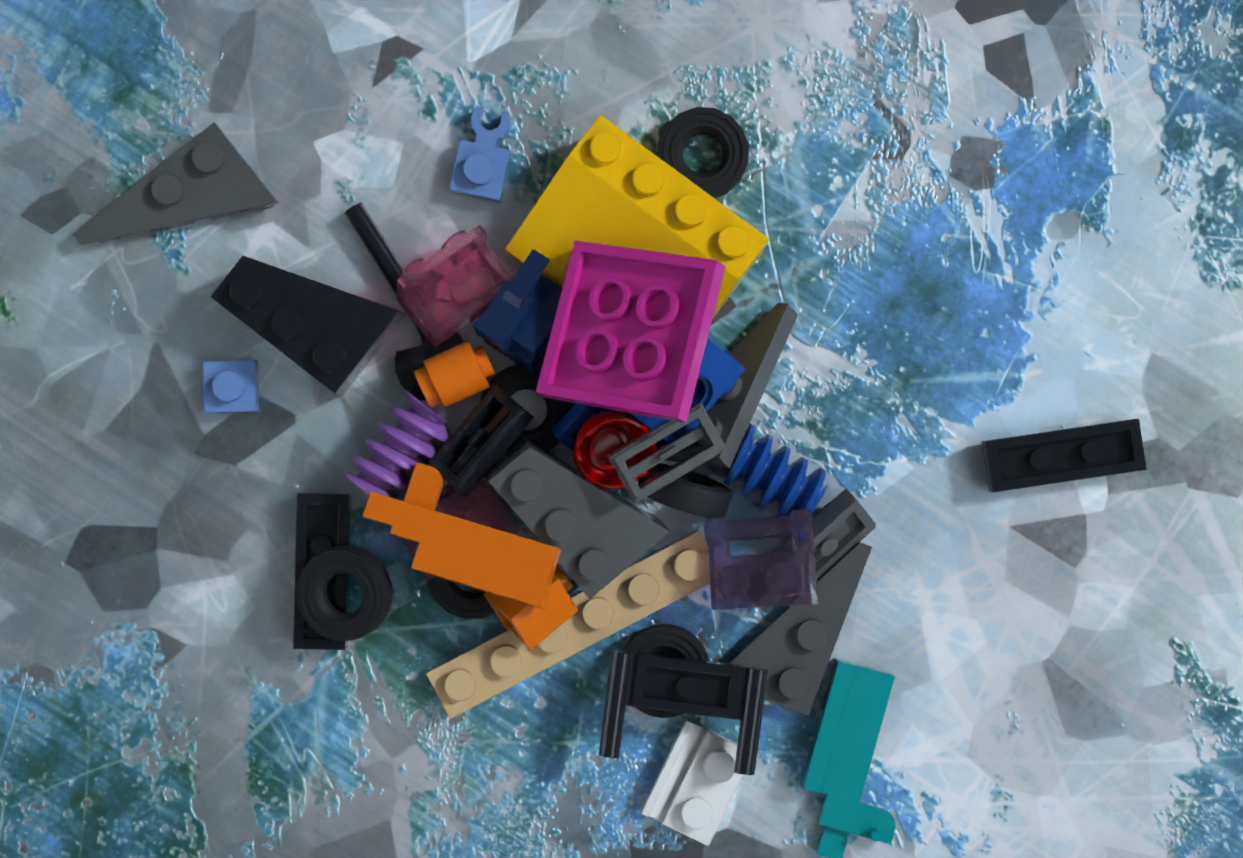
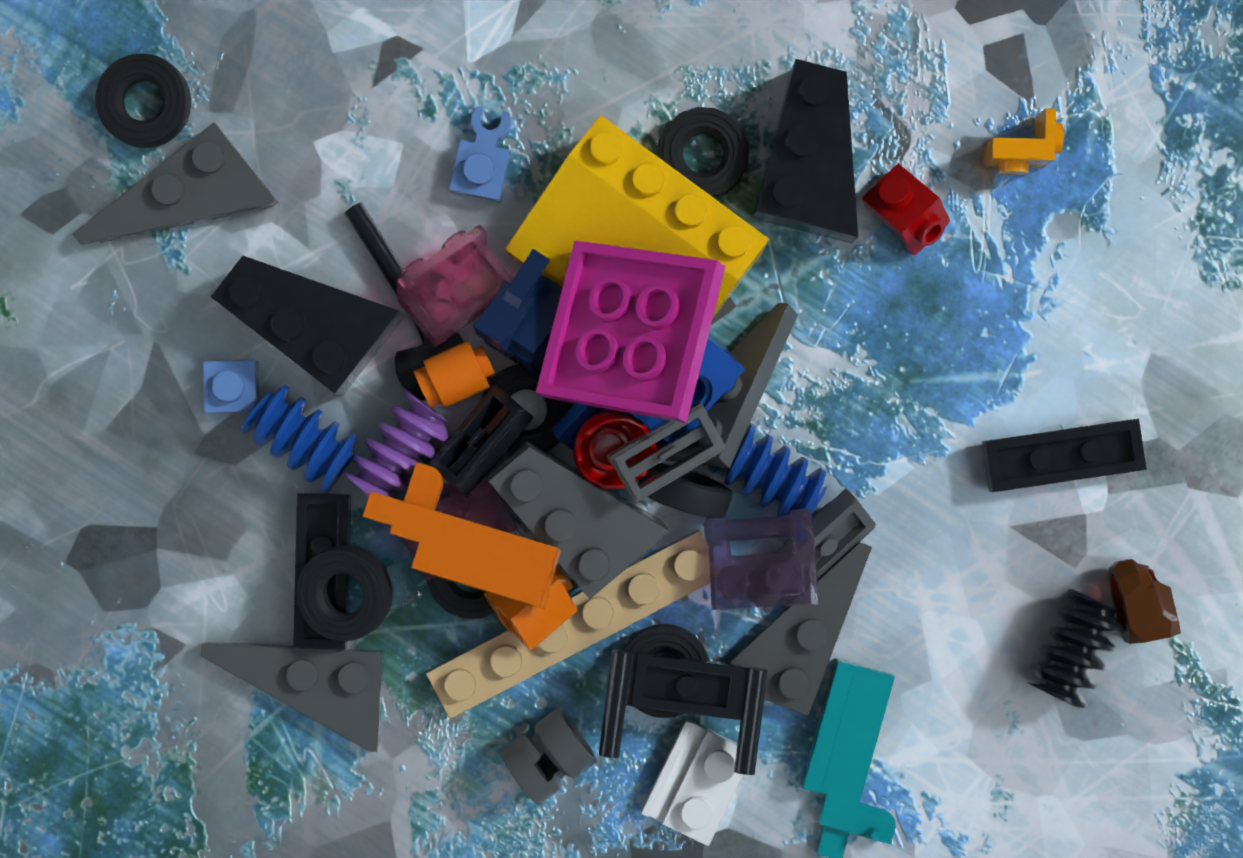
(114, 86): none -> black tyre
(301, 437): none -> blue piece
(326, 685): none -> dark grey wing
(562, 743): none -> dark grey wheel
(811, 157): none -> black wedge
(907, 209): none -> red bracket
(1018, 154): none -> light orange bracket
(1076, 649): none -> black piece
(1144, 603): none -> reddish brown rock

